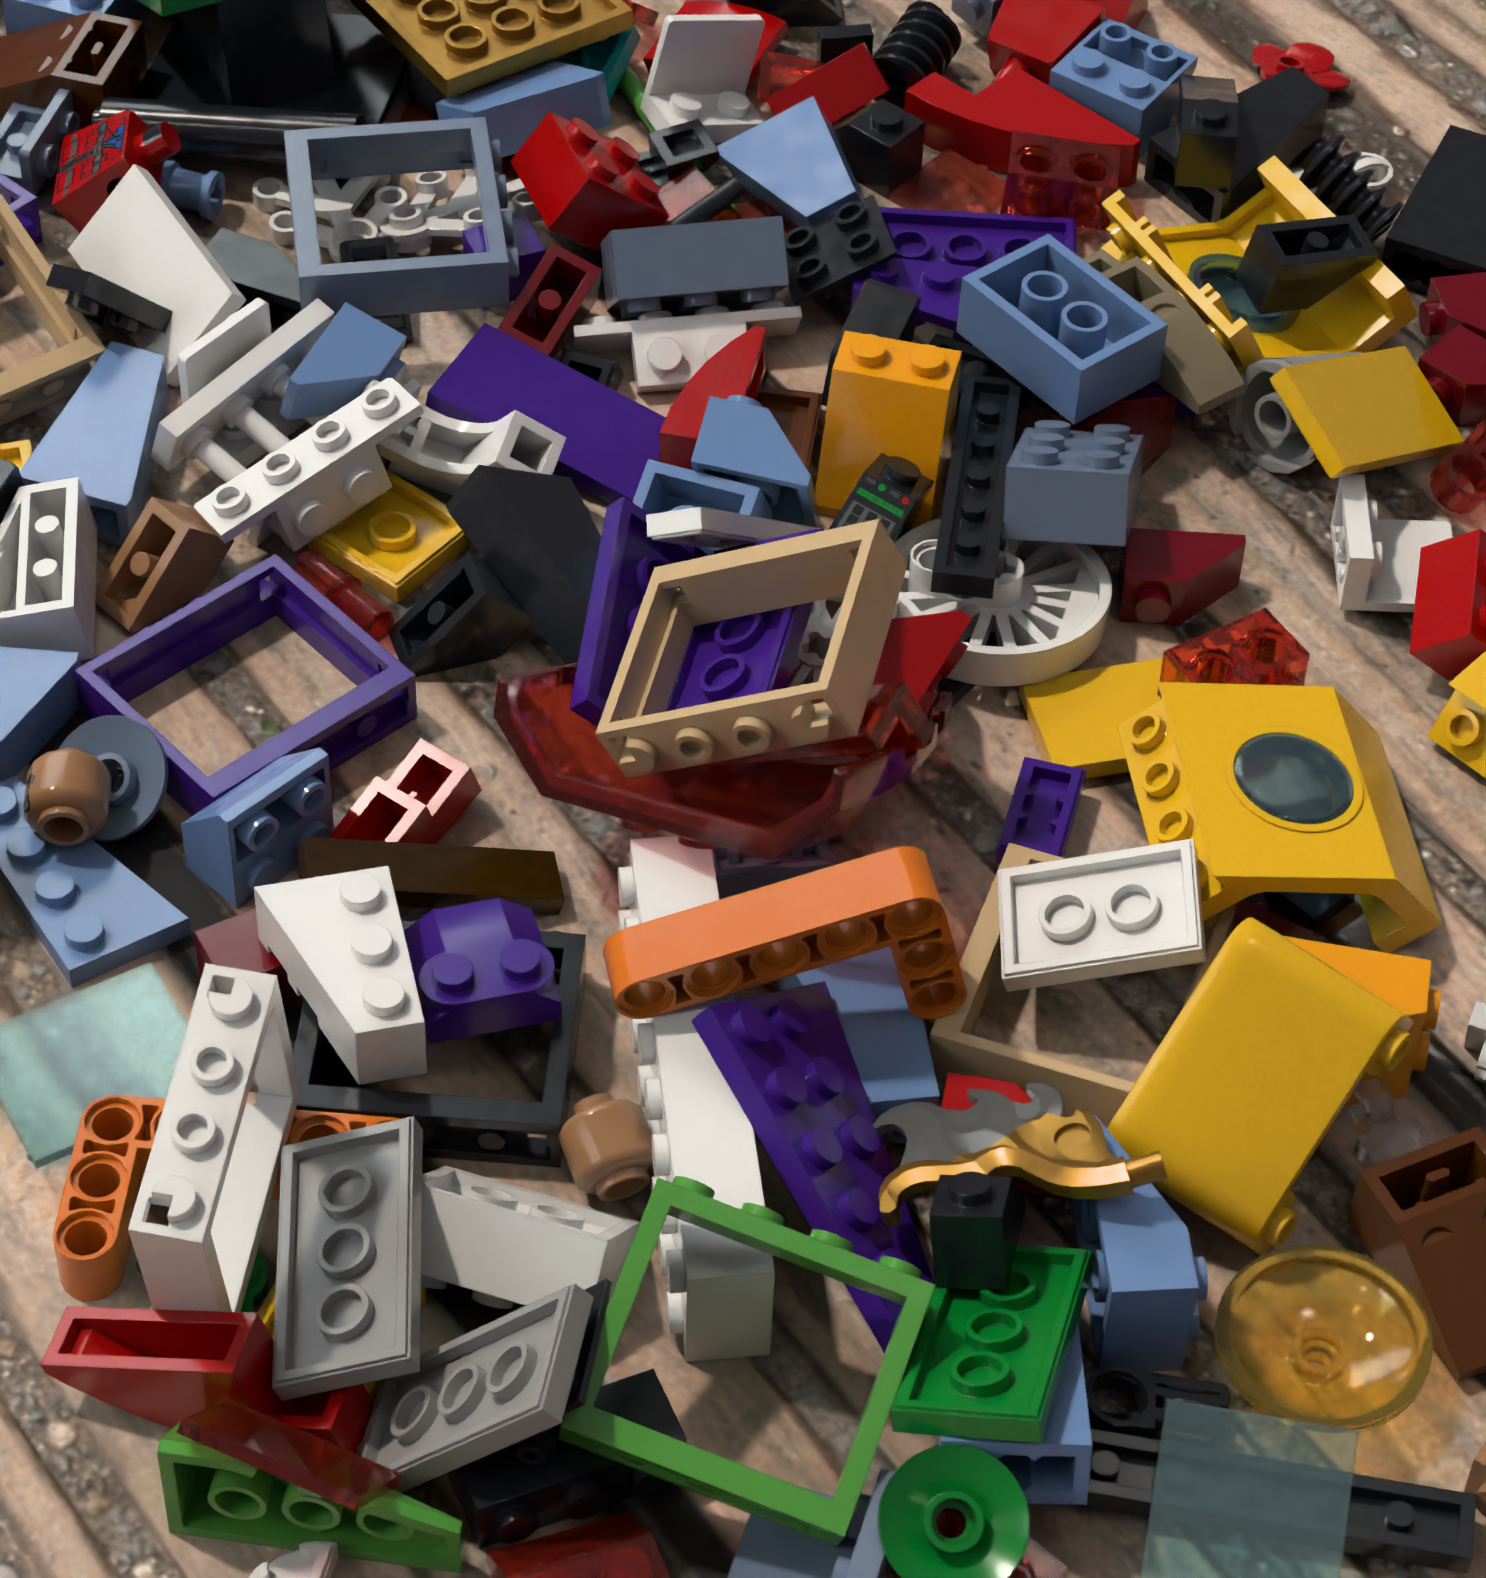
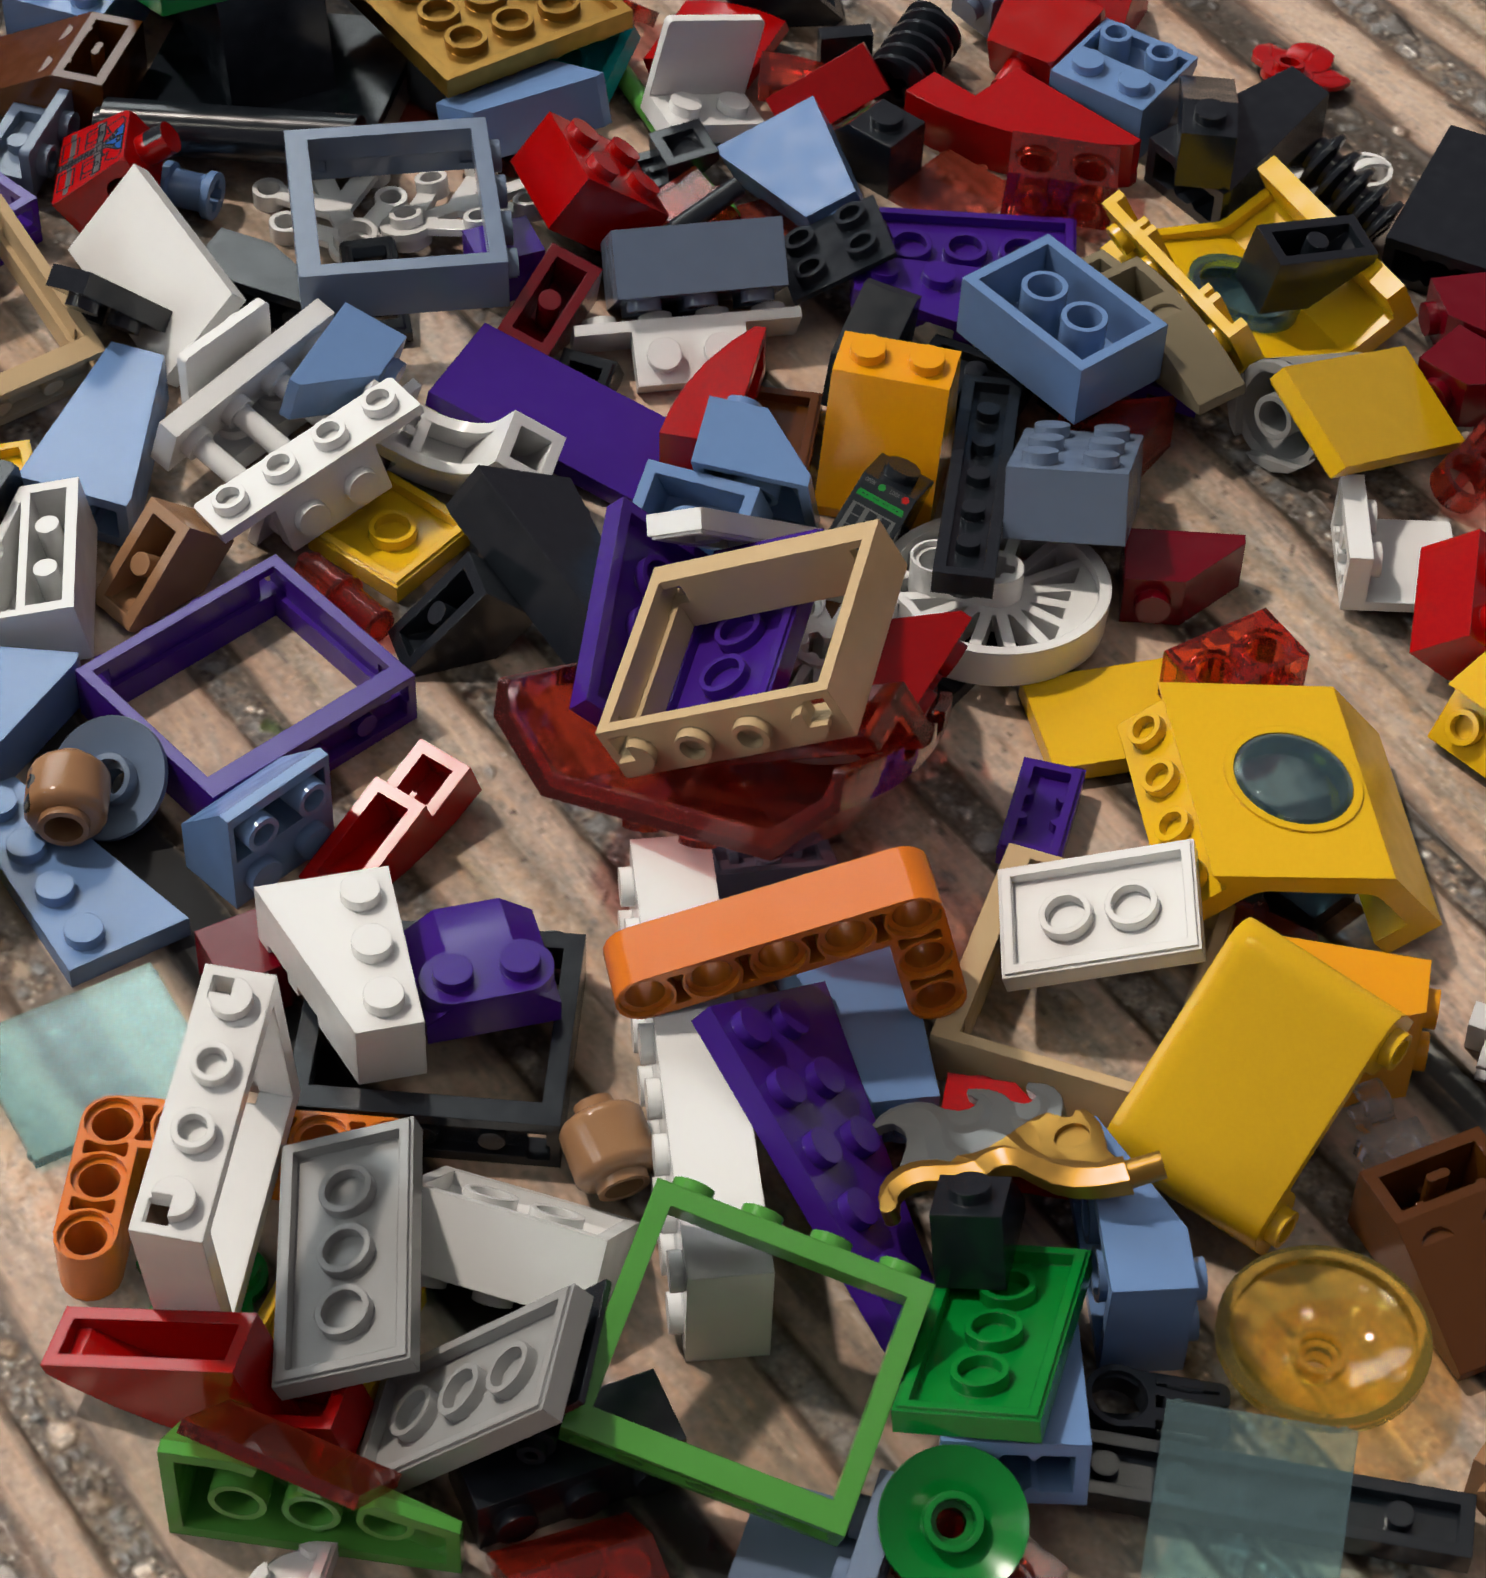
(443, 873): dark brown tile -> none

